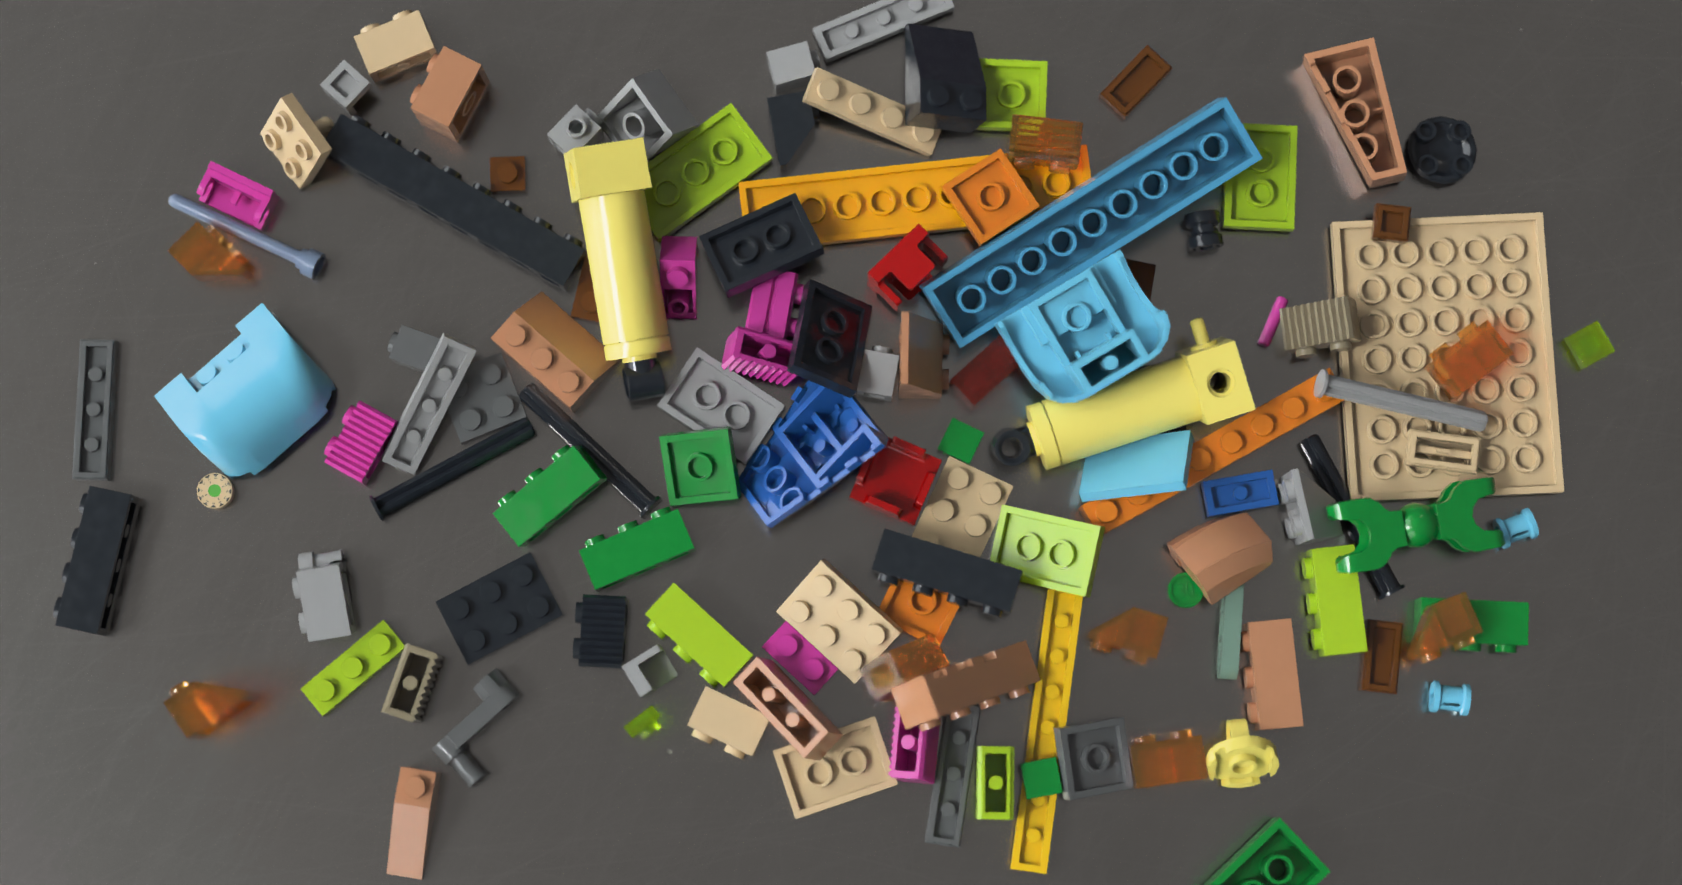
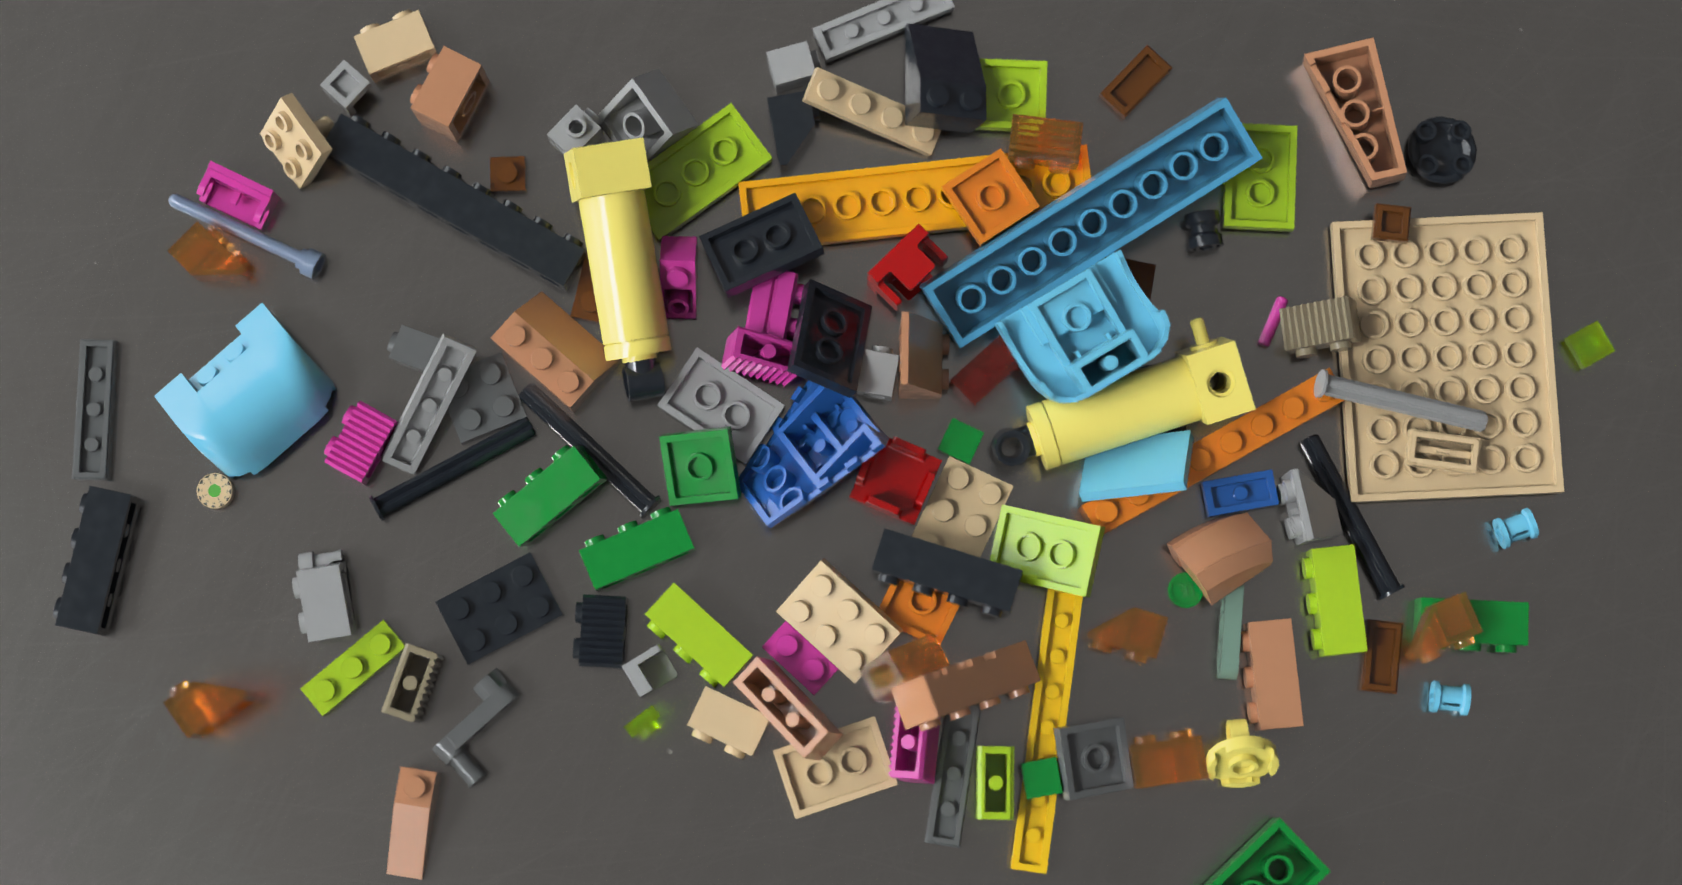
(1415, 525): green piece -> none
(1468, 359): clear orange brick -> none

